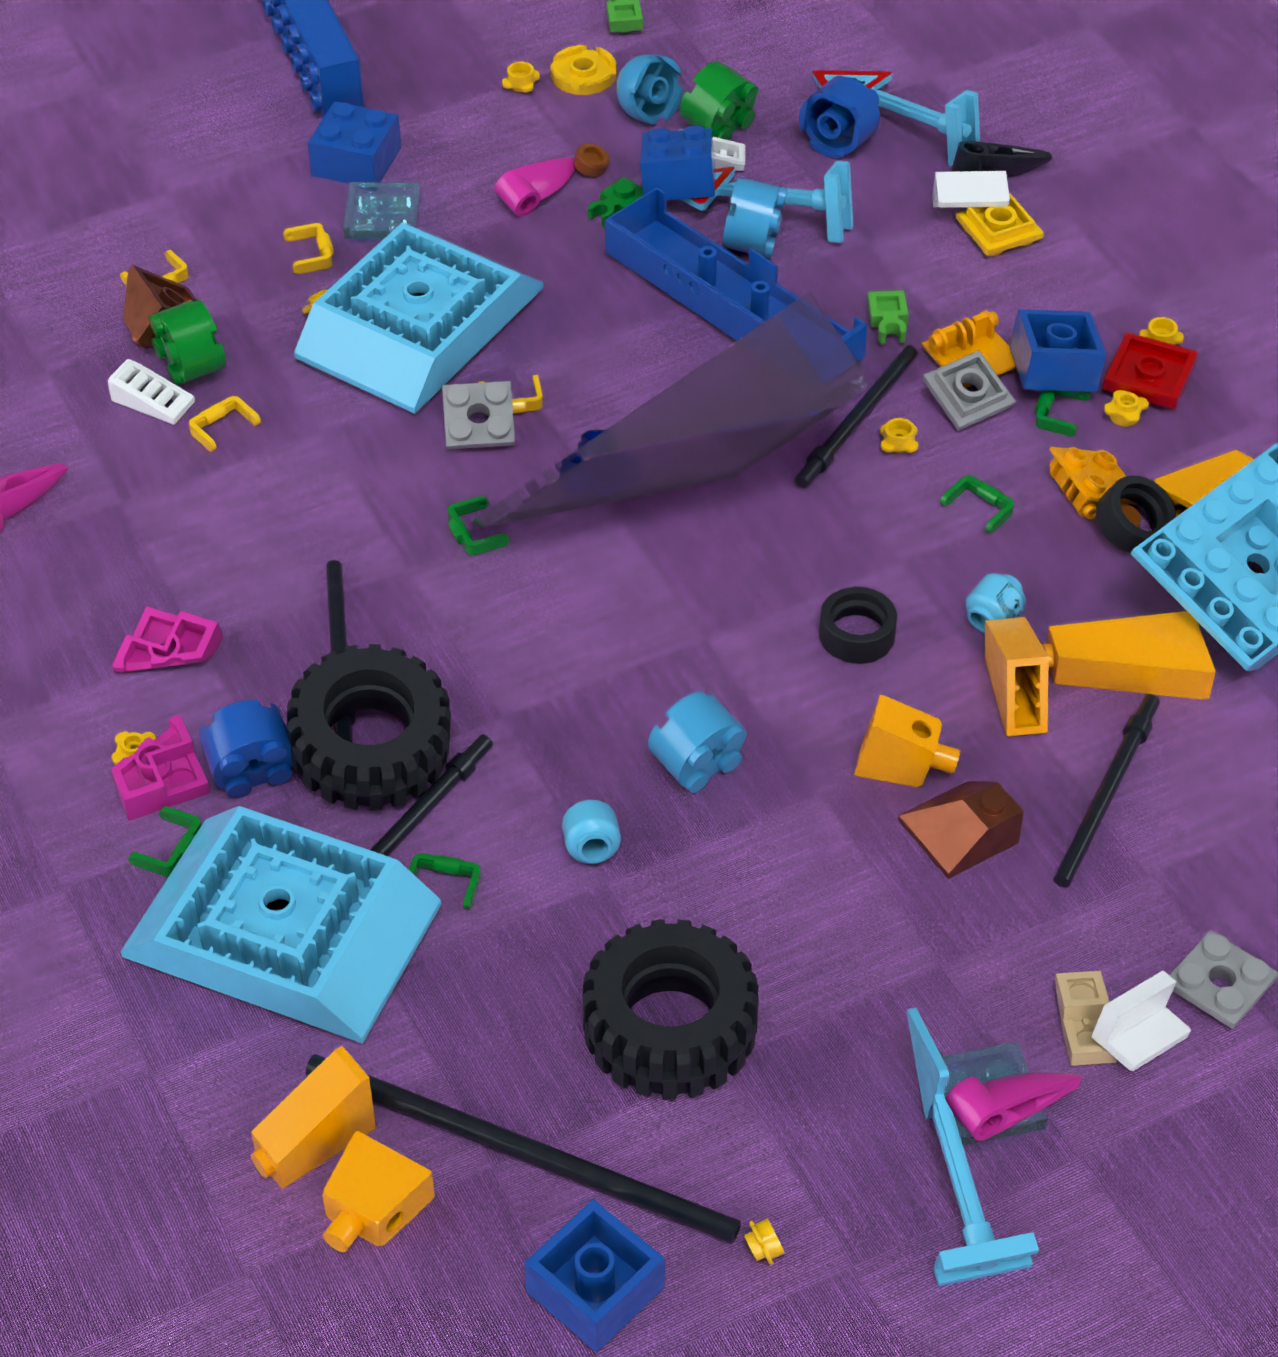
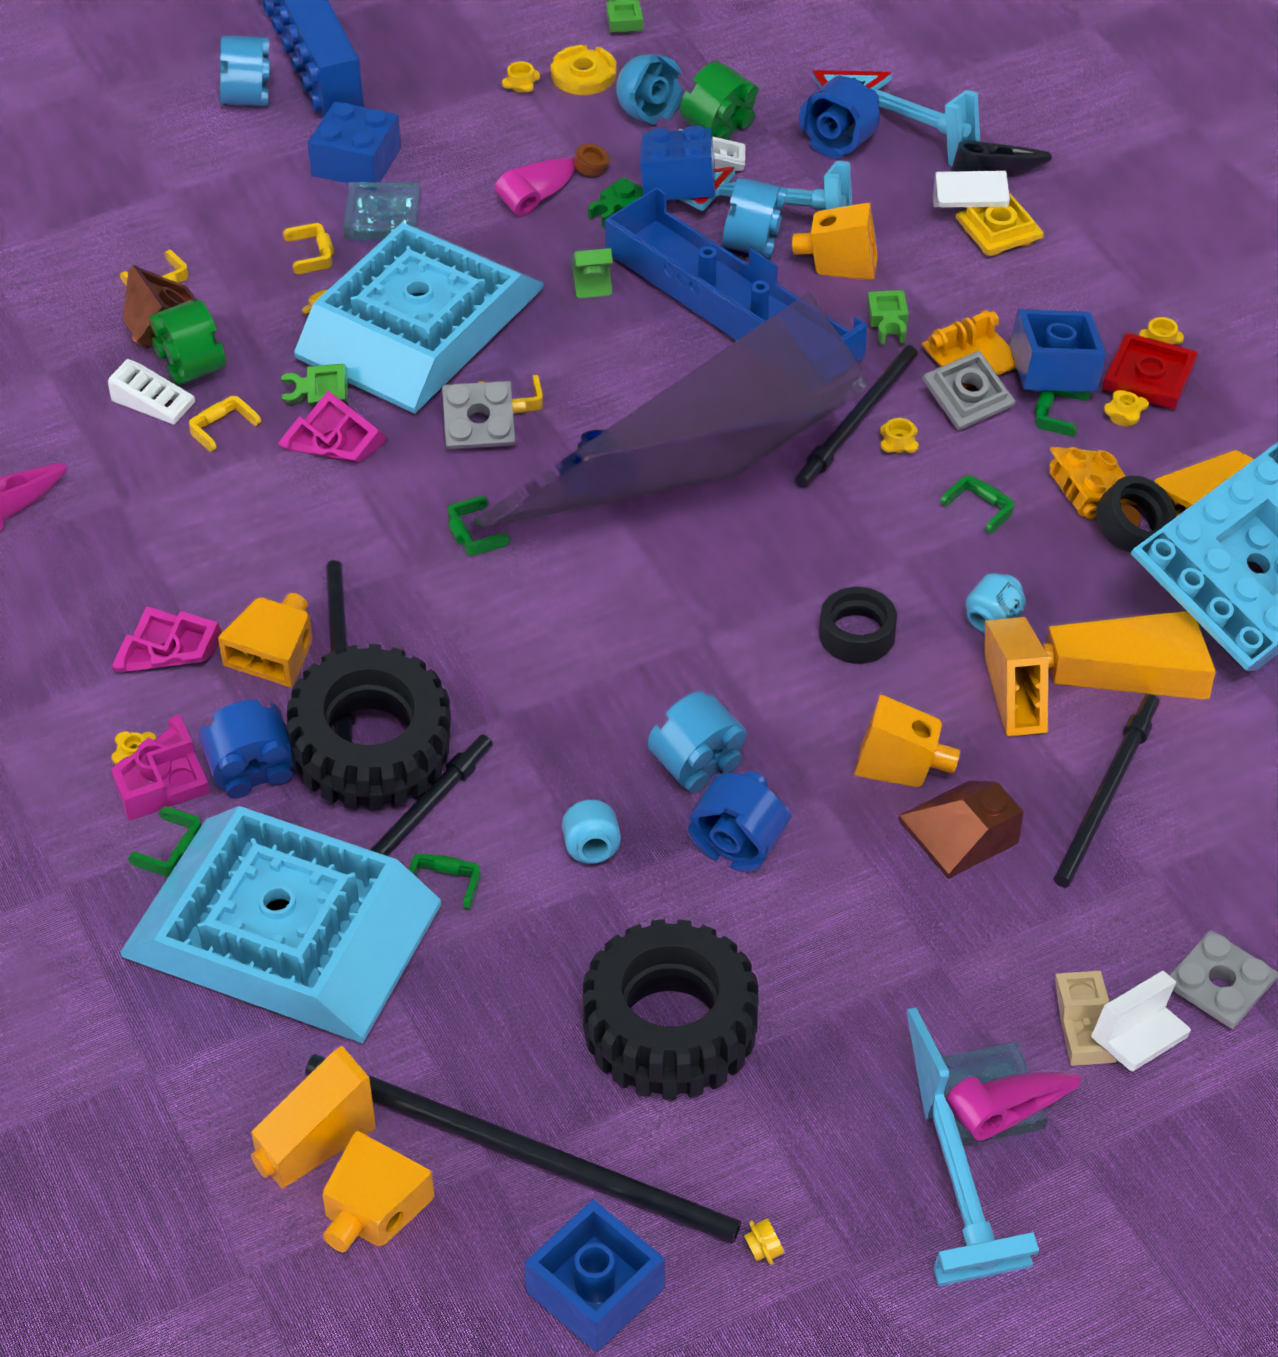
(244, 70): none -> dark azure brick
(269, 639): none -> light orange torso
(317, 383): none -> bright green plate
(333, 432): none -> dark pink slope
(592, 272): none -> bright green slope
(738, 820): none -> blue brick
(841, 242): none -> light orange torso

